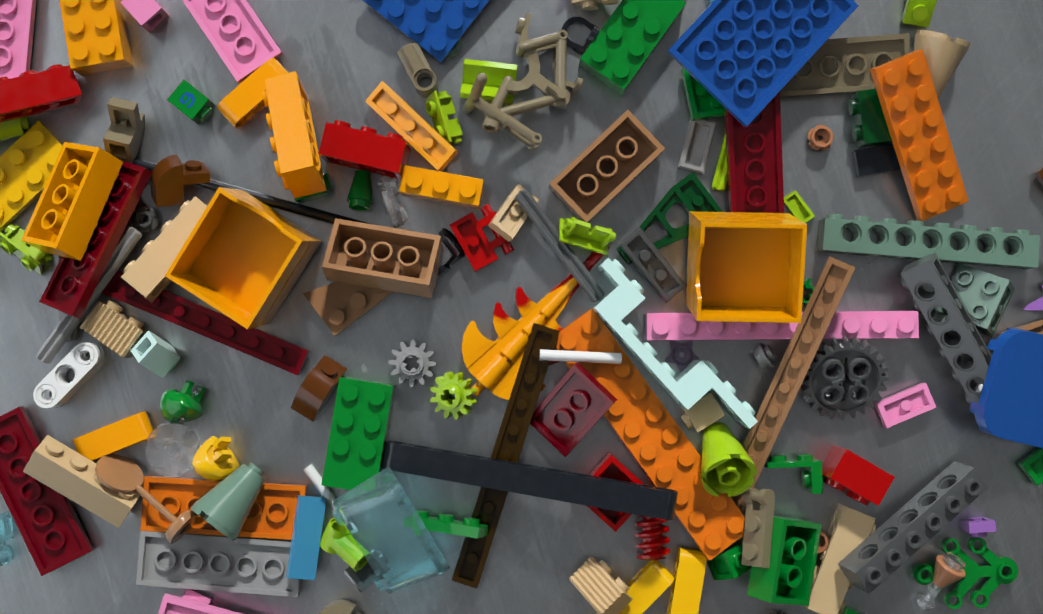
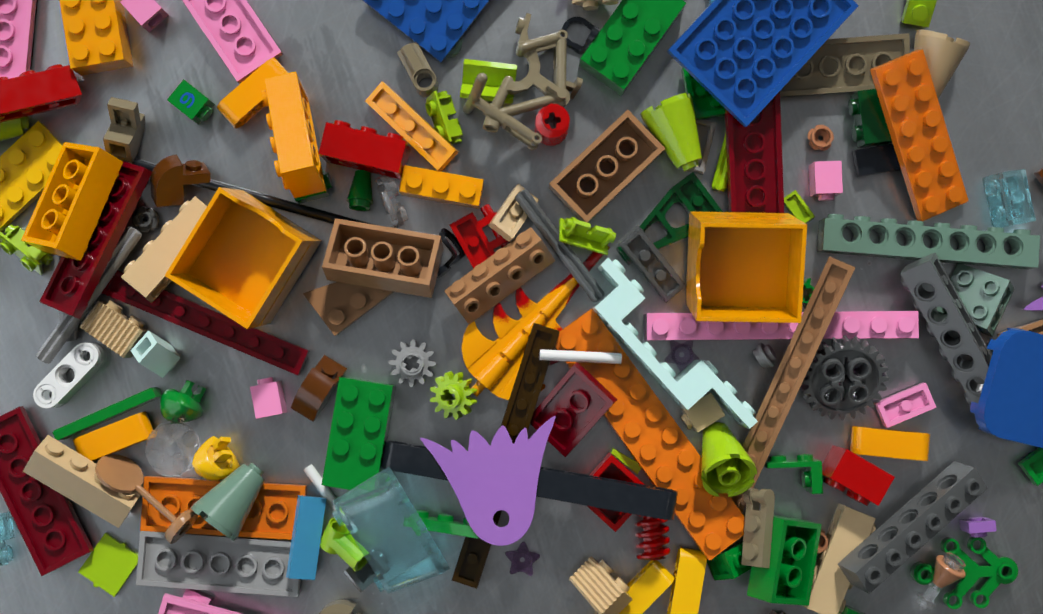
(107, 413): none -> green tile
(109, 564): none -> lime piece
(268, 398): none -> bright pink brick
(495, 479): none -> medium lavender piece
(499, 275): none -> medium nougat brick
(517, 565): none -> clear purple plate
(559, 117): none -> red piece
(630, 463): none -> lime piece
(676, 129): none -> lime cone
(825, 180): none -> bright pink brick
(890, 443): none -> light orange beam
(1009, 198): none -> clear light blue bracket

